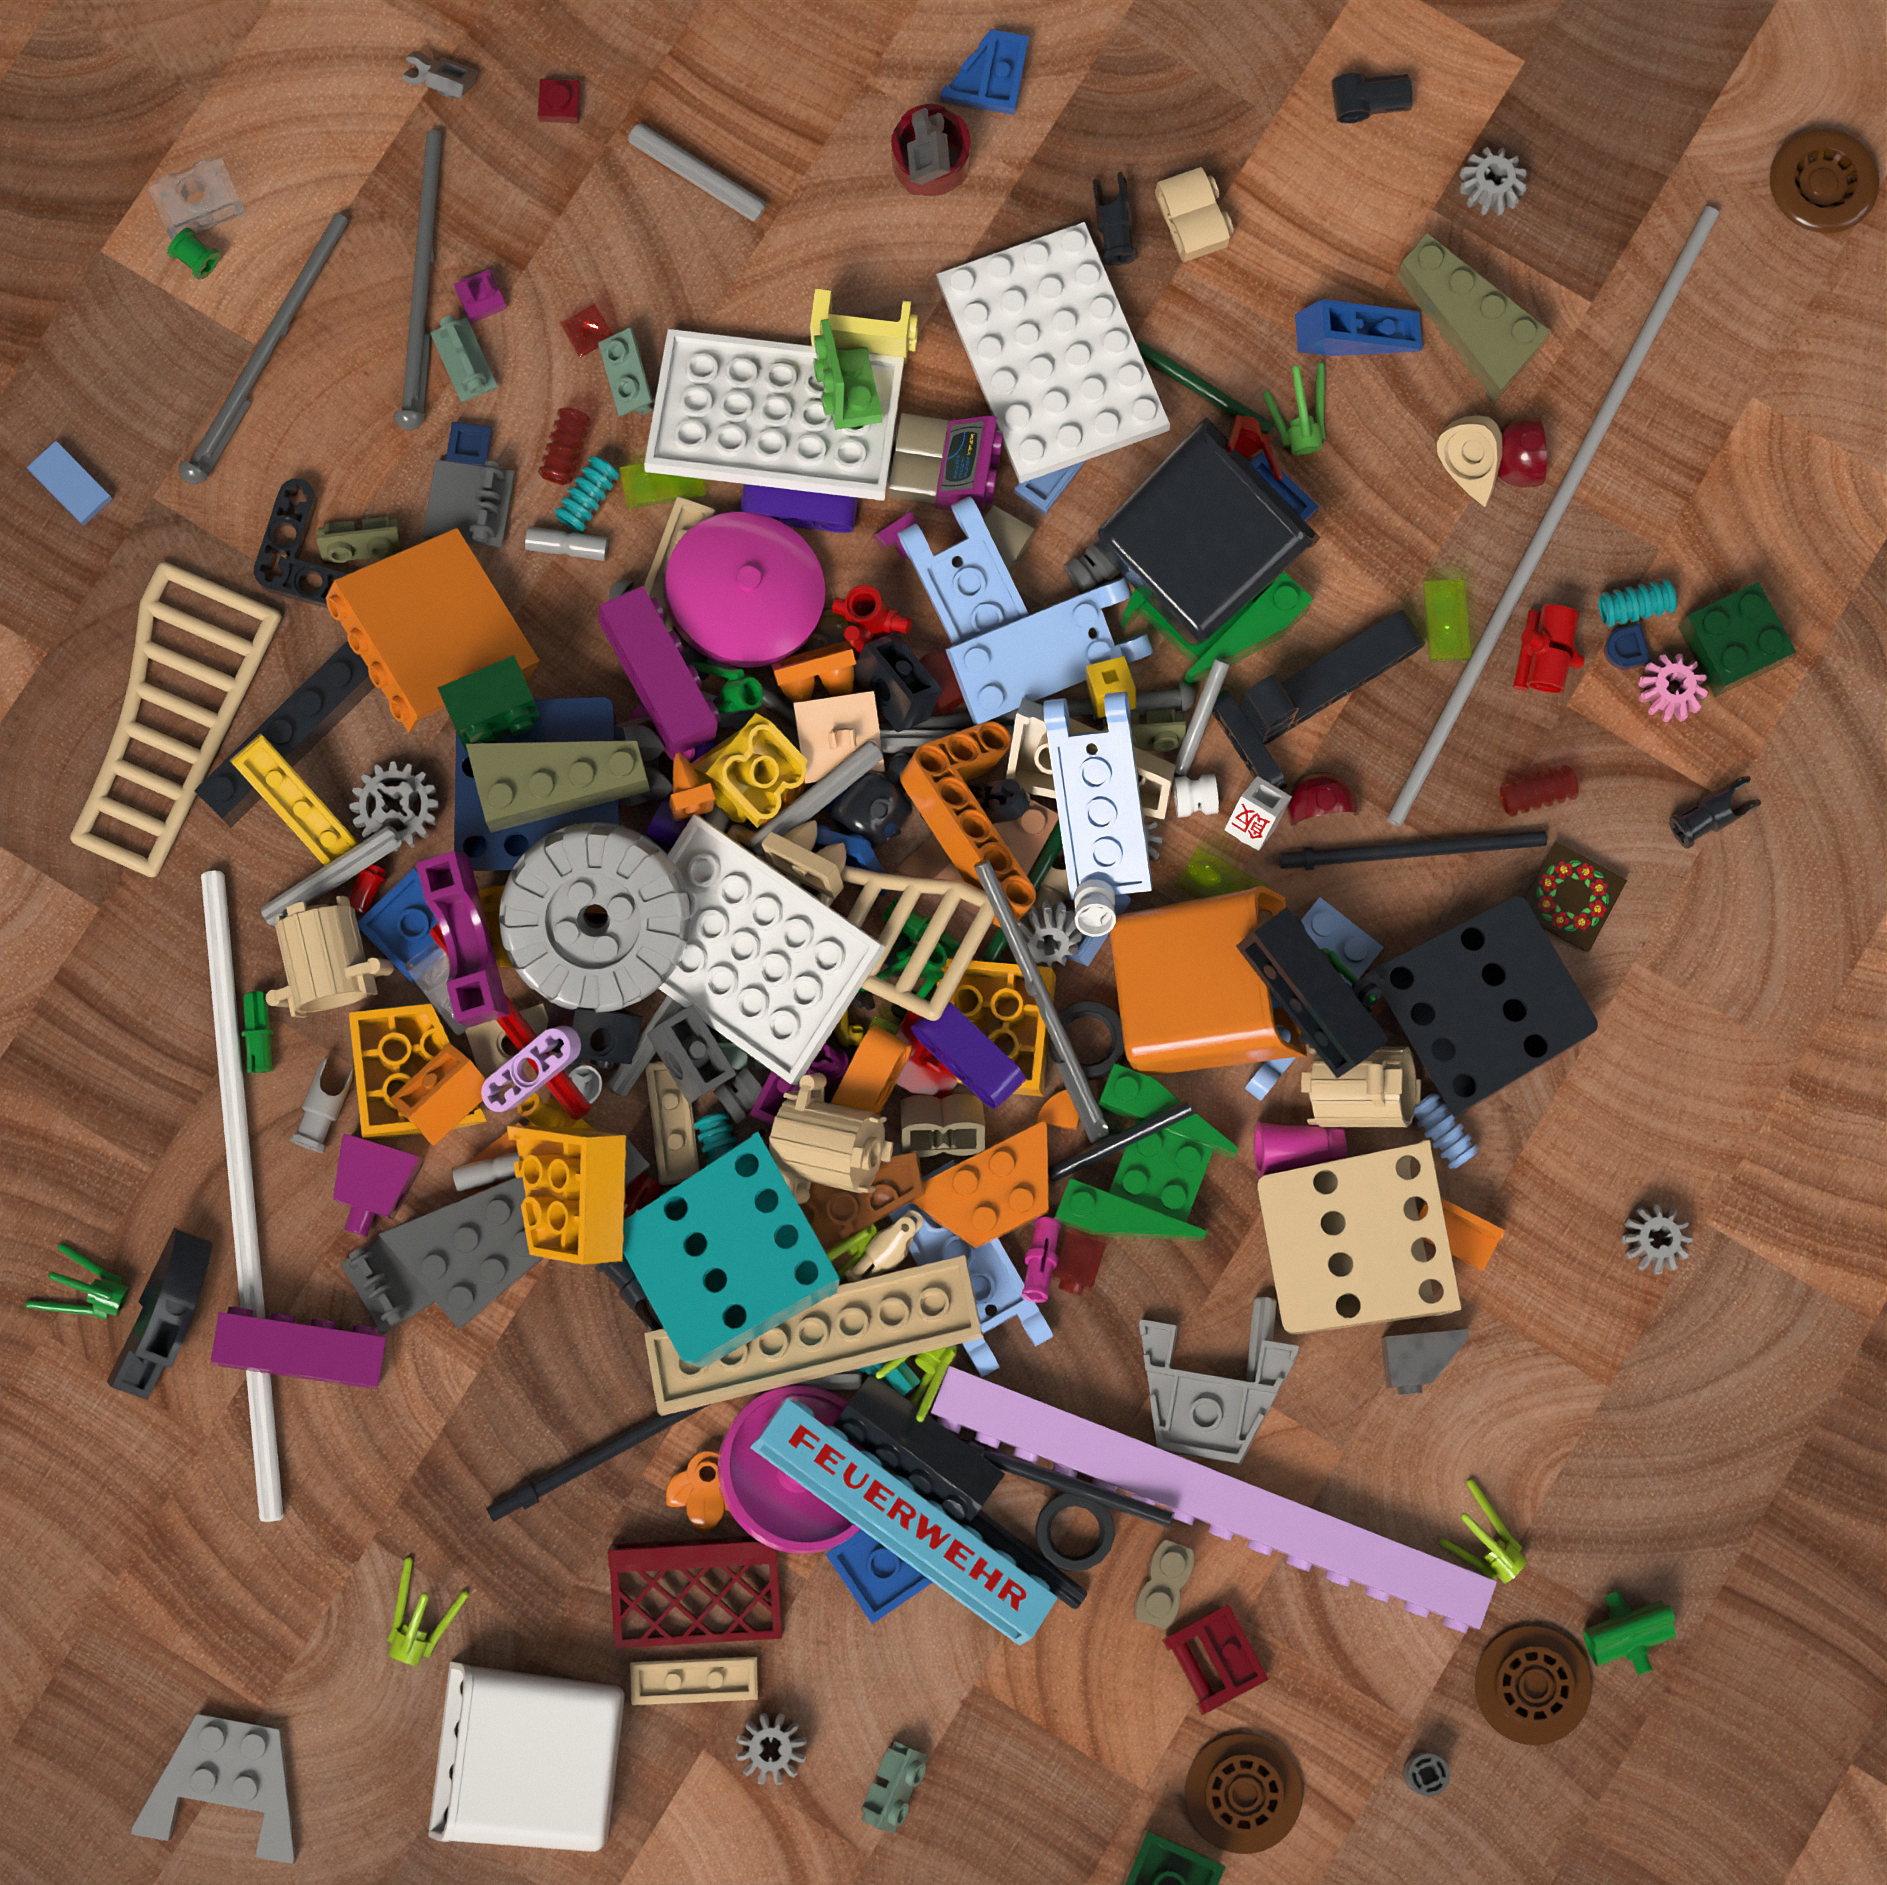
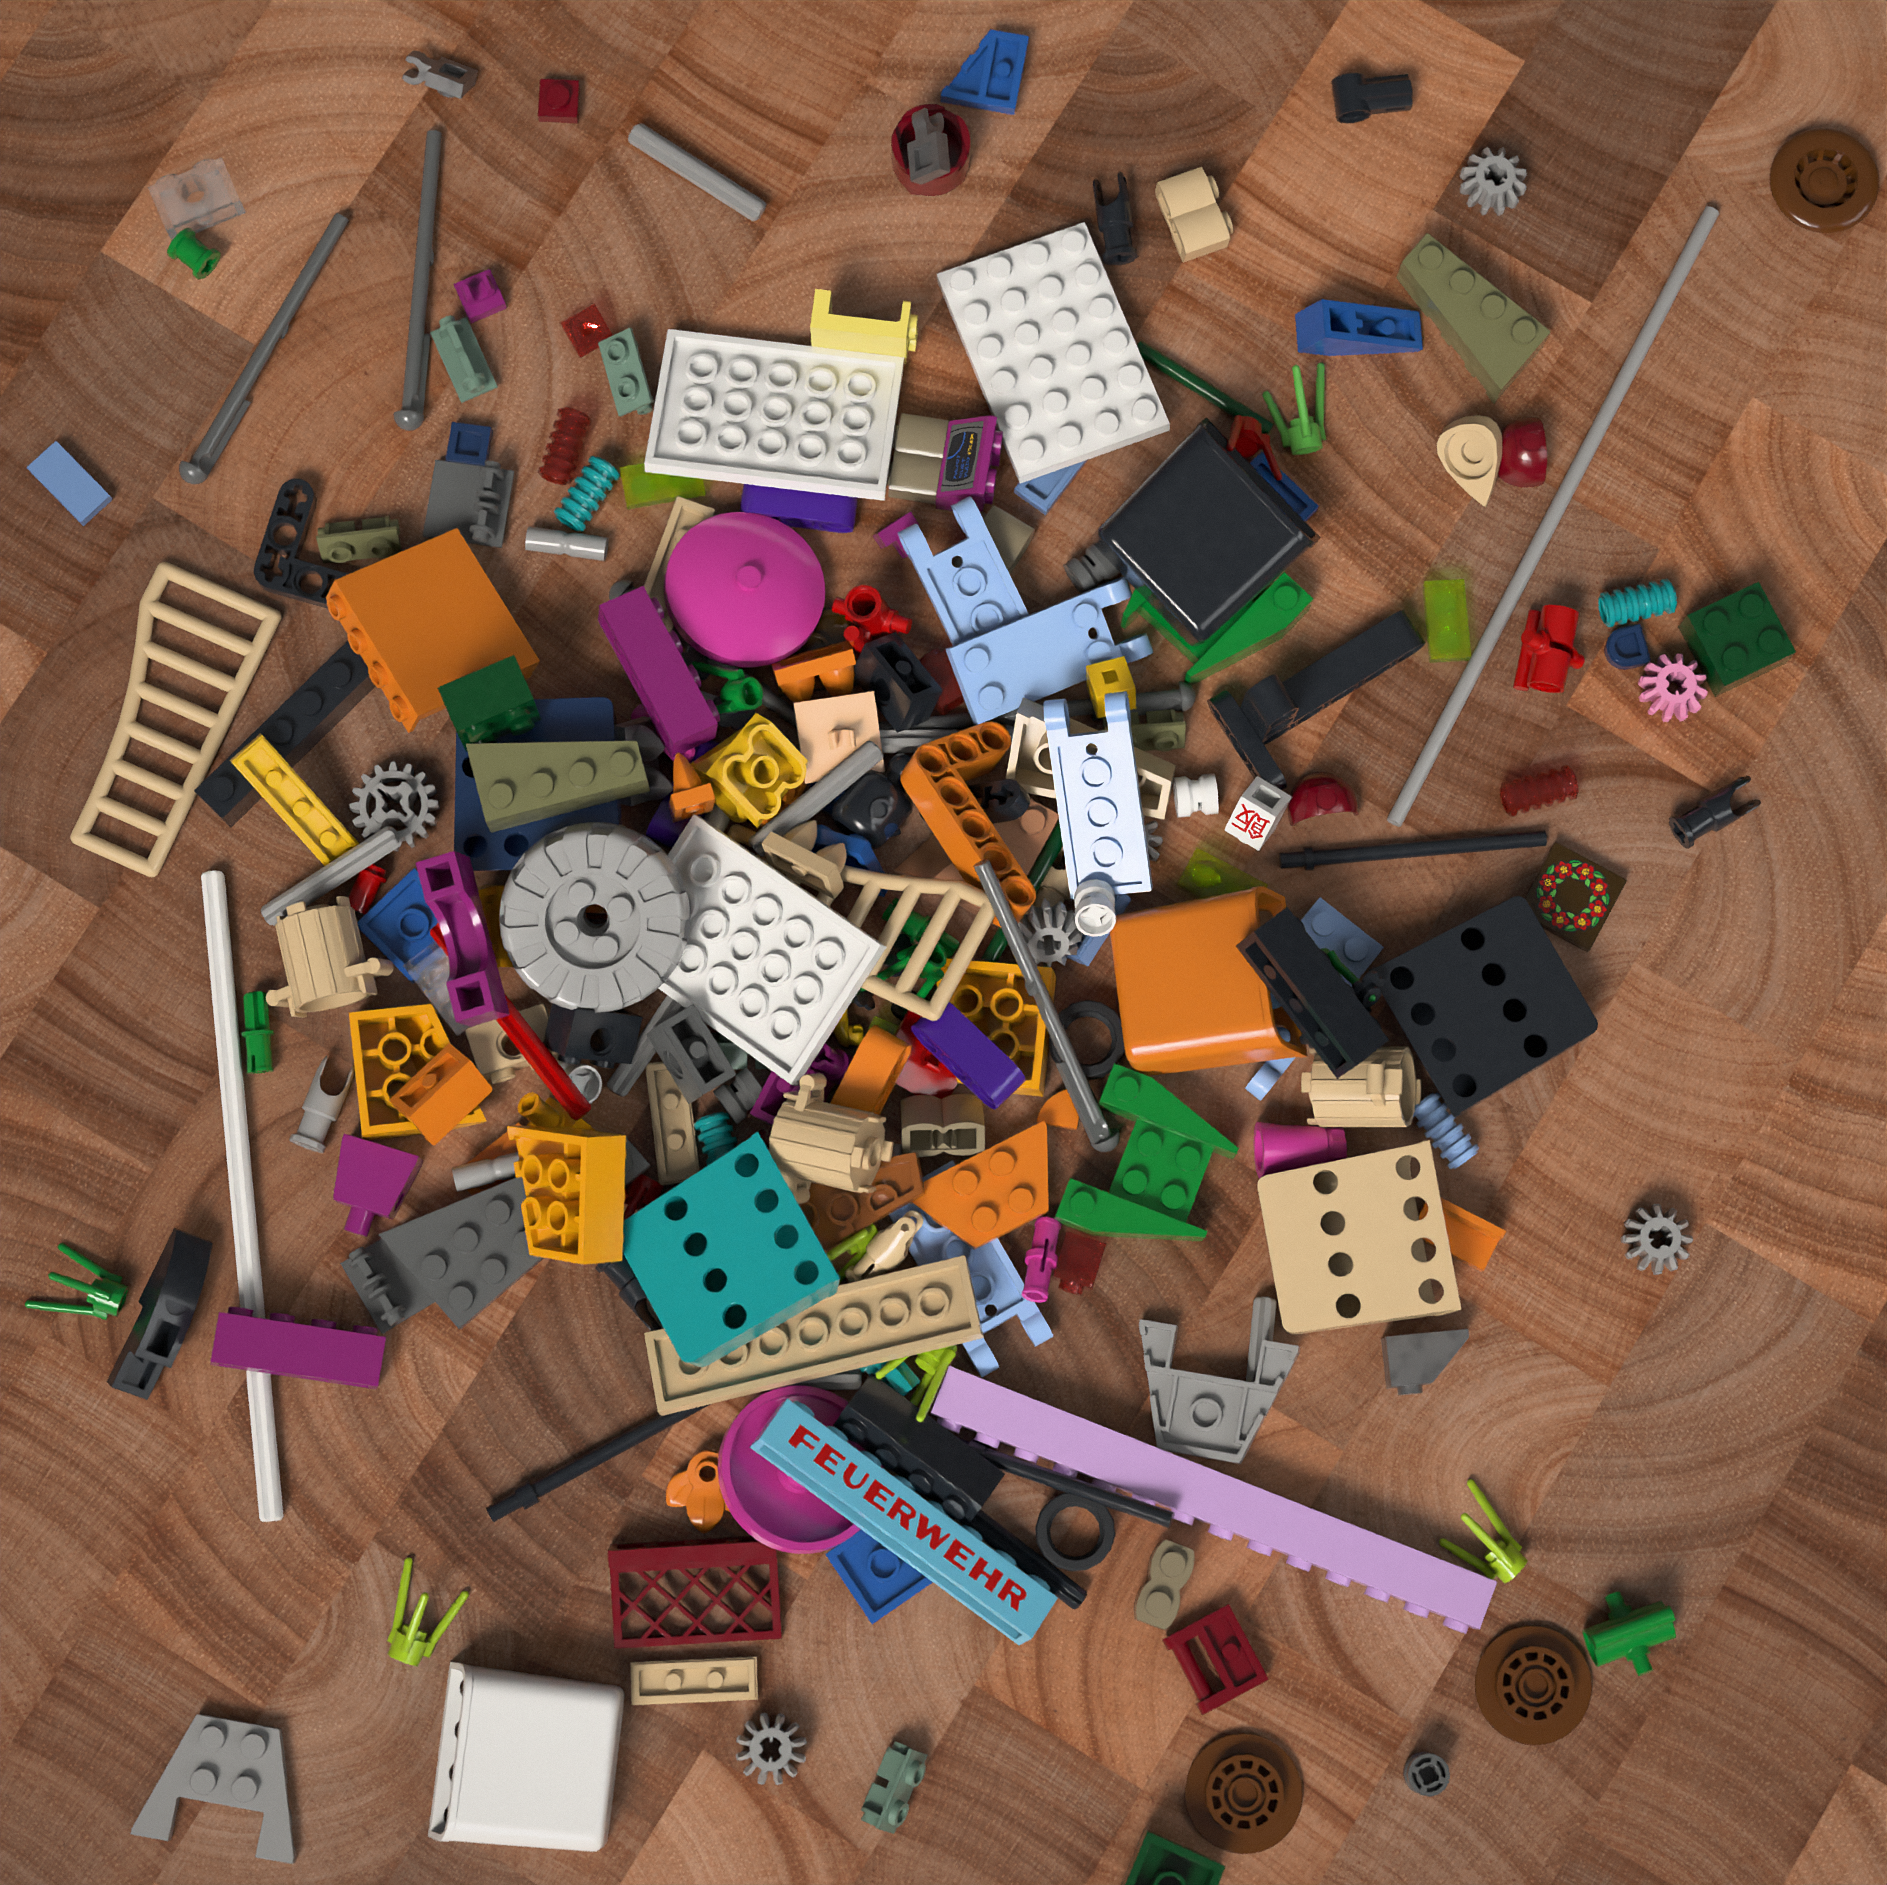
(514, 1072): lavender beam -> none
(847, 382): bright green bracket -> none
(1122, 1140): black bar -> none
(1201, 716): light grey bar -> none

